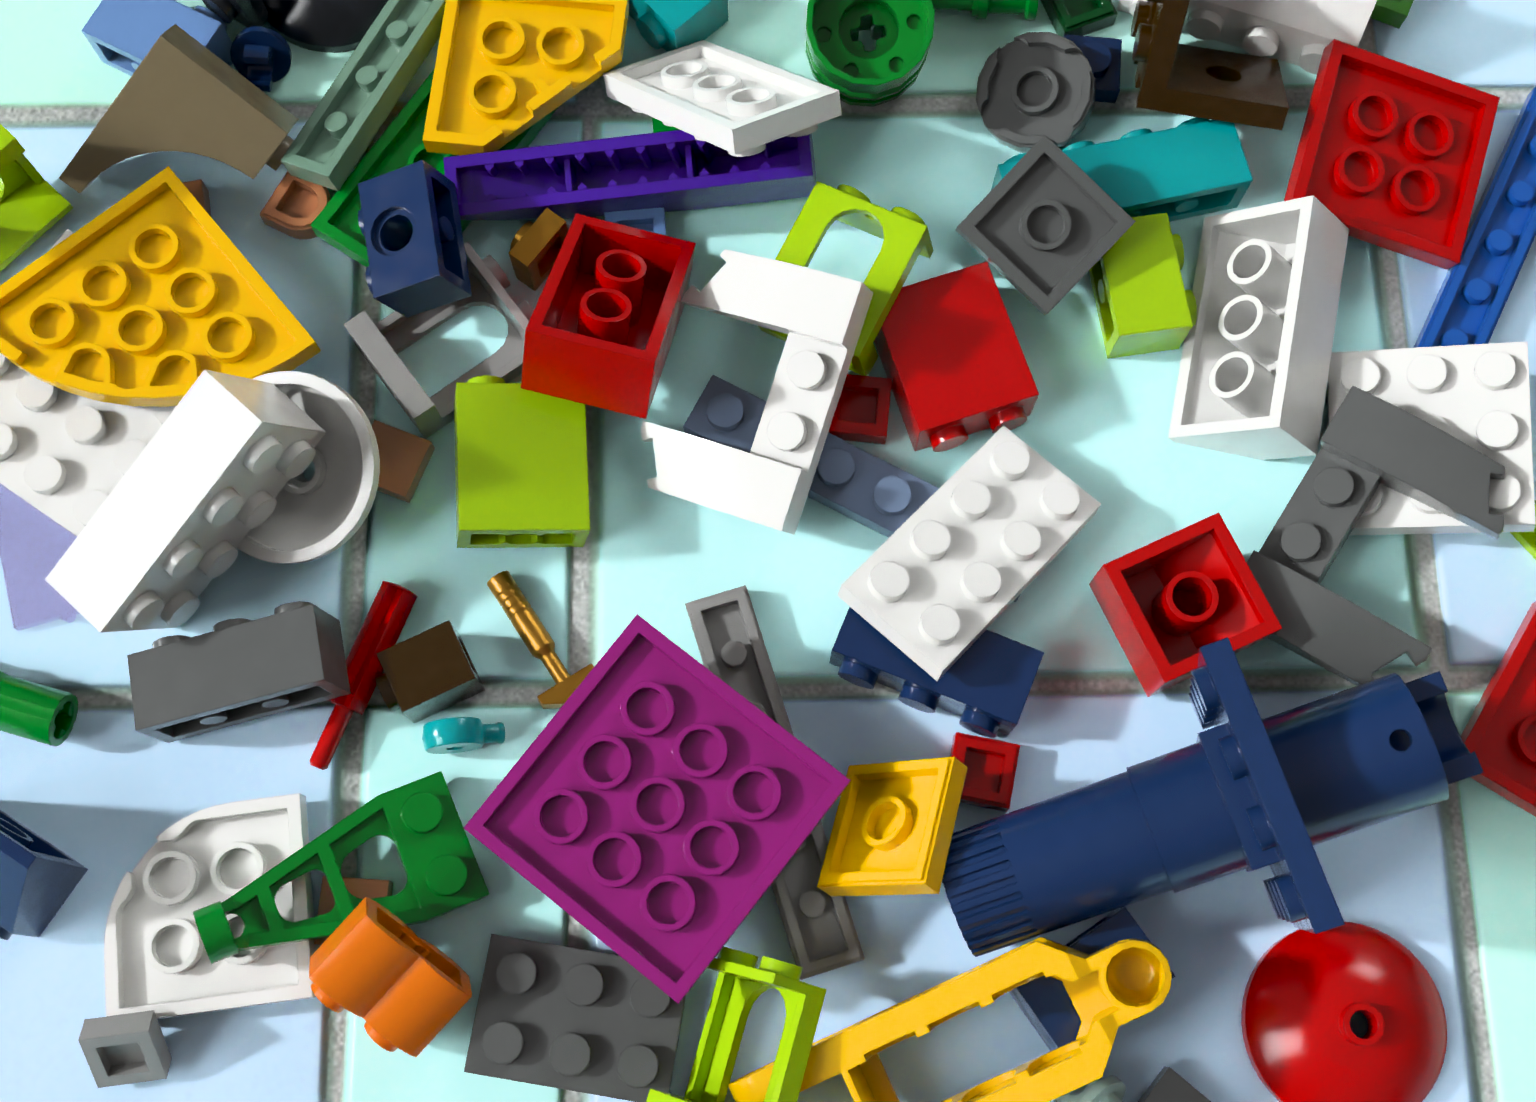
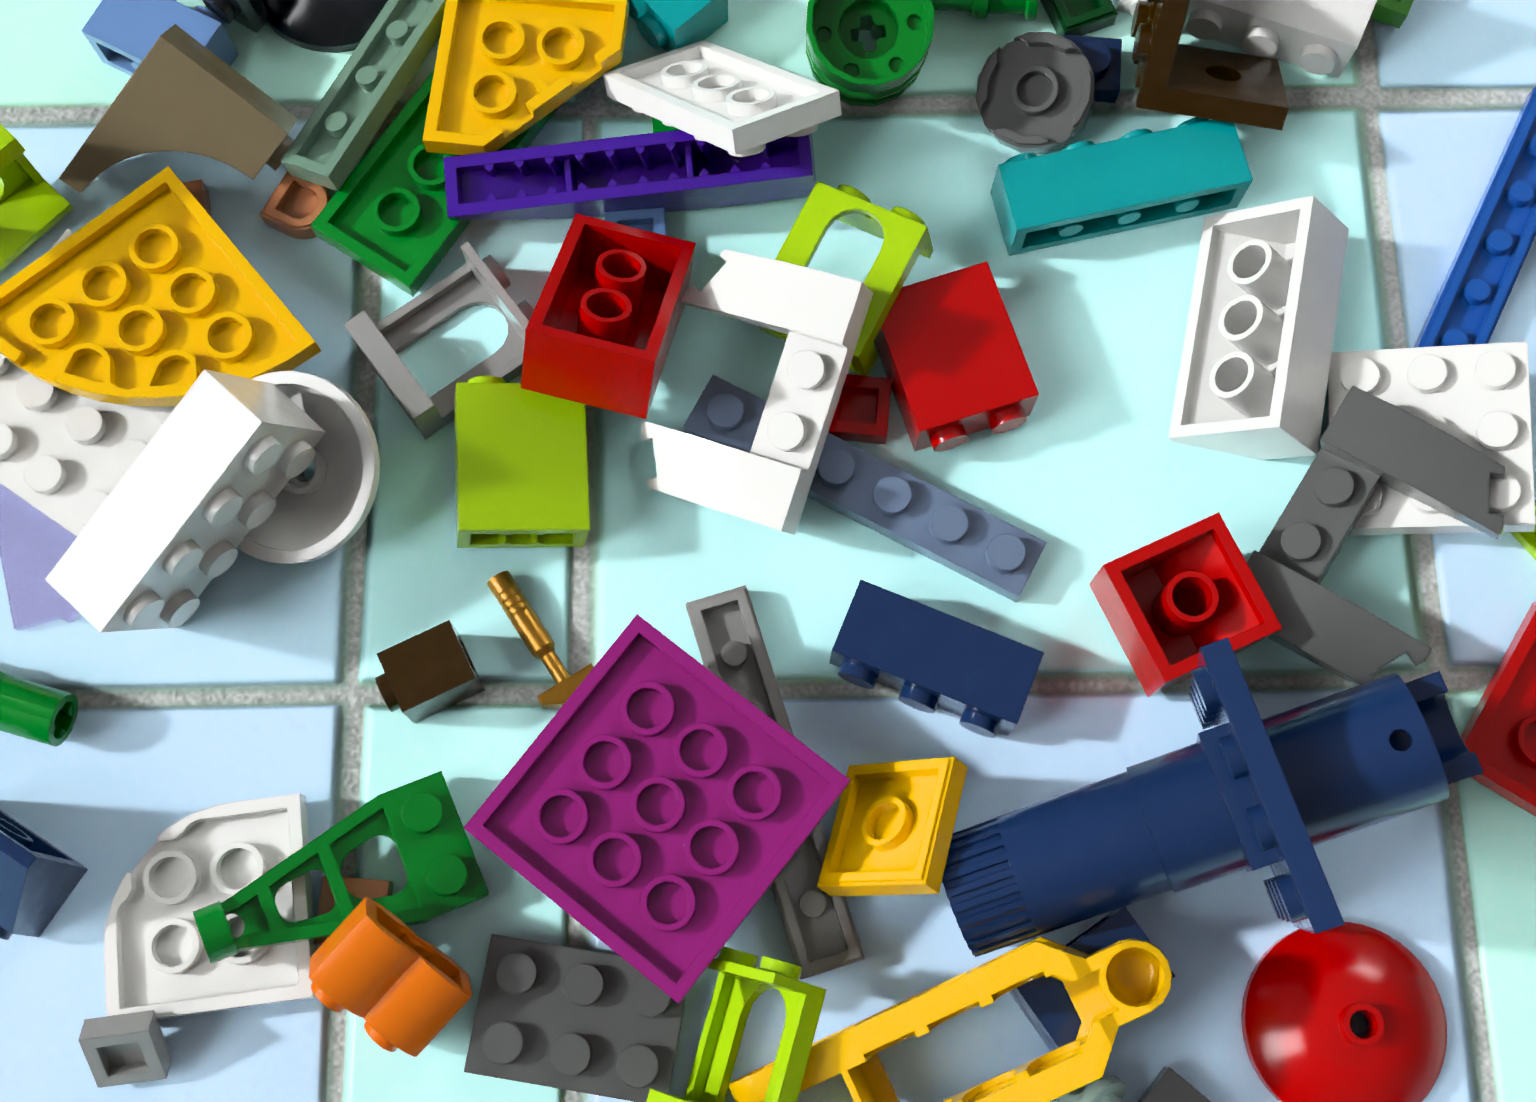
(238, 672): dark grey brick -> none
(261, 56): dark blue plate -> none
(377, 633): red axle -> none
(401, 460): nougat tile -> none
(413, 239): dark blue brick -> none
(460, 735): teal piece -> none
(537, 247): pearl gold plate -> none
(968, 552): white plate -> none
(989, 770): red tile -> none
(1045, 225): dark grey plate -> none
(1143, 291): lime brick -> none
(1394, 152): red plate -> none

